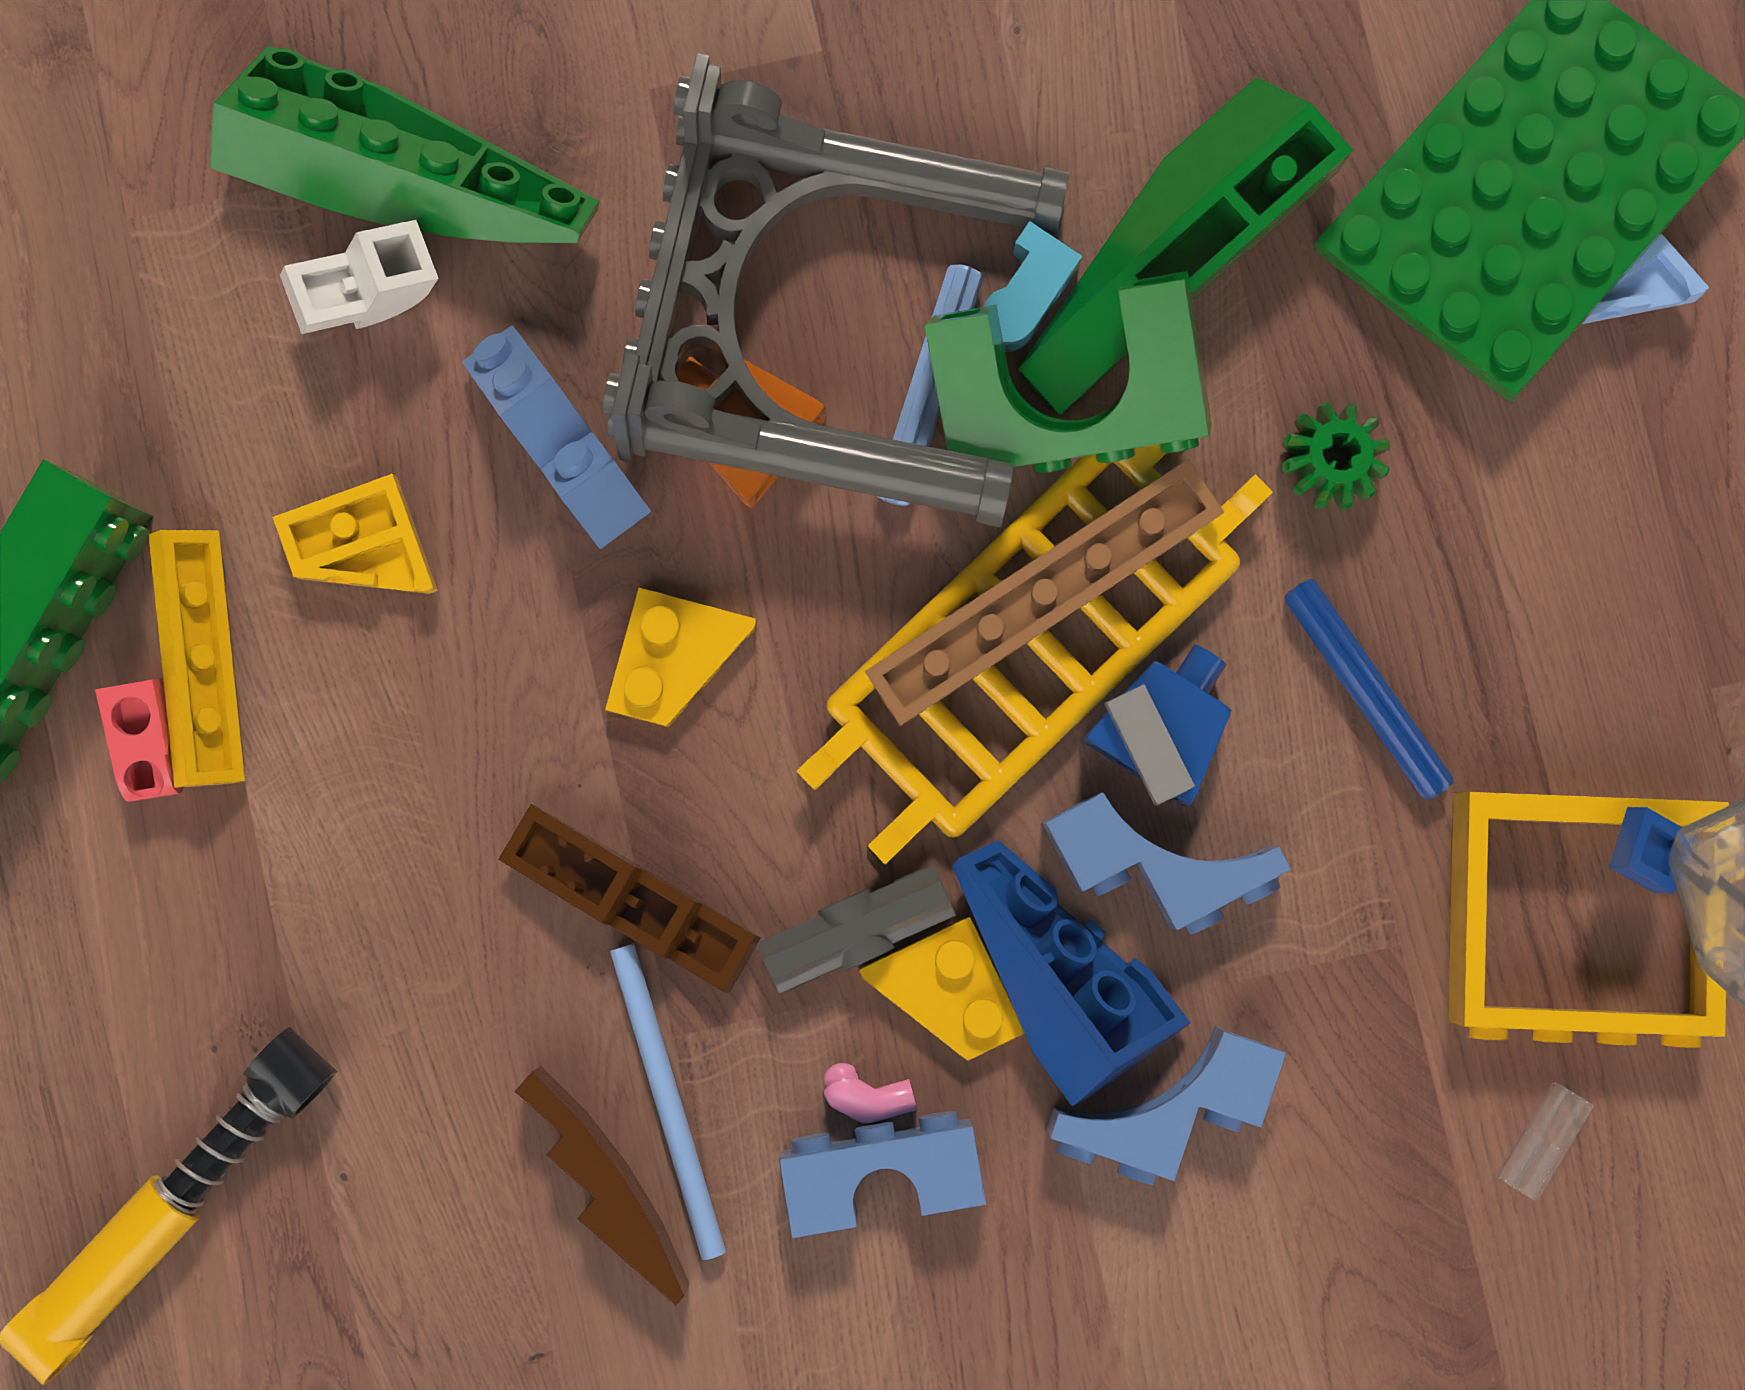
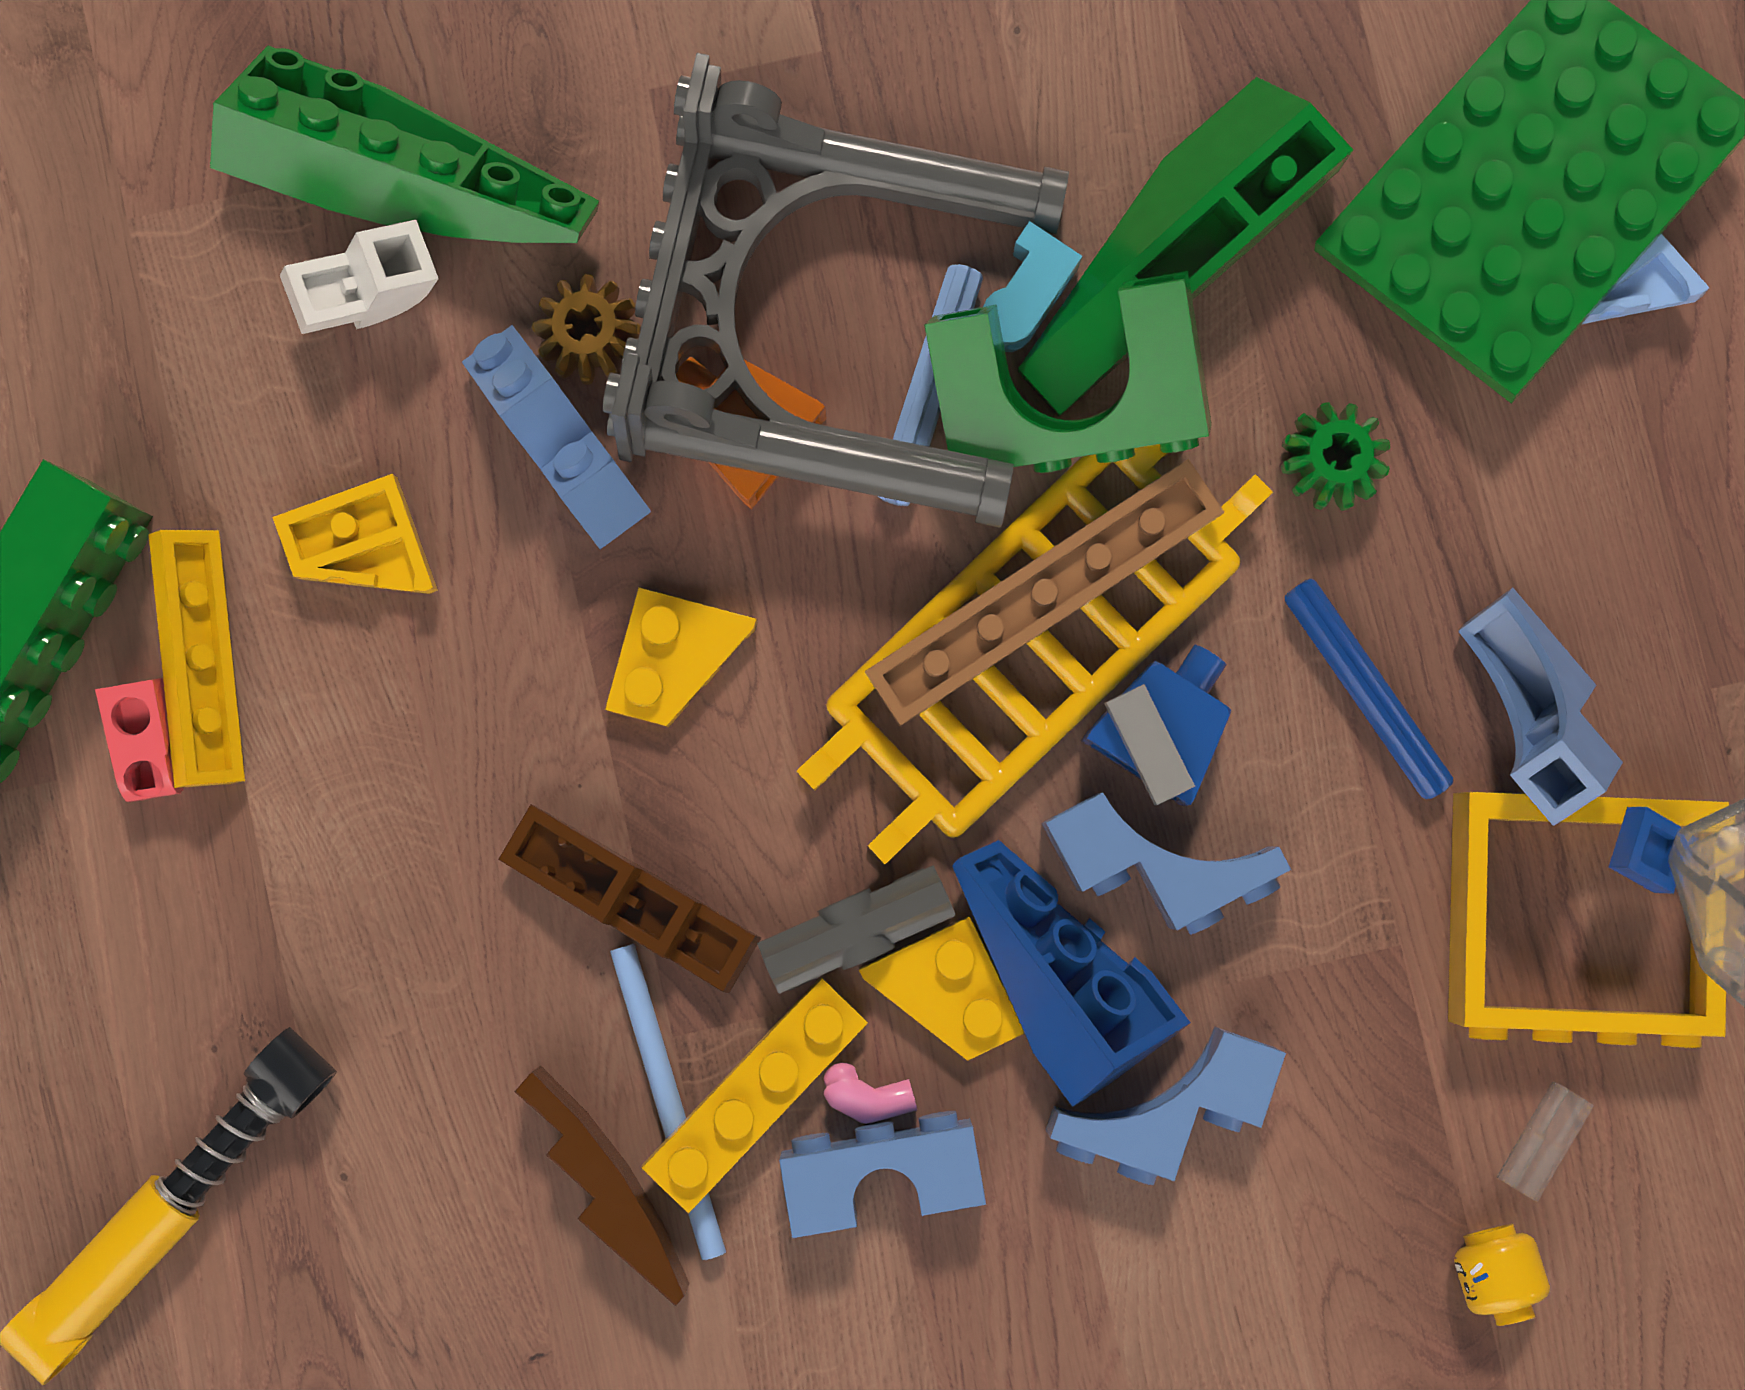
(584, 308): none -> pearl gold gear
(754, 1095): none -> yellow plate
(1501, 1274): none -> yellow head
(1543, 688): none -> medium blue arch

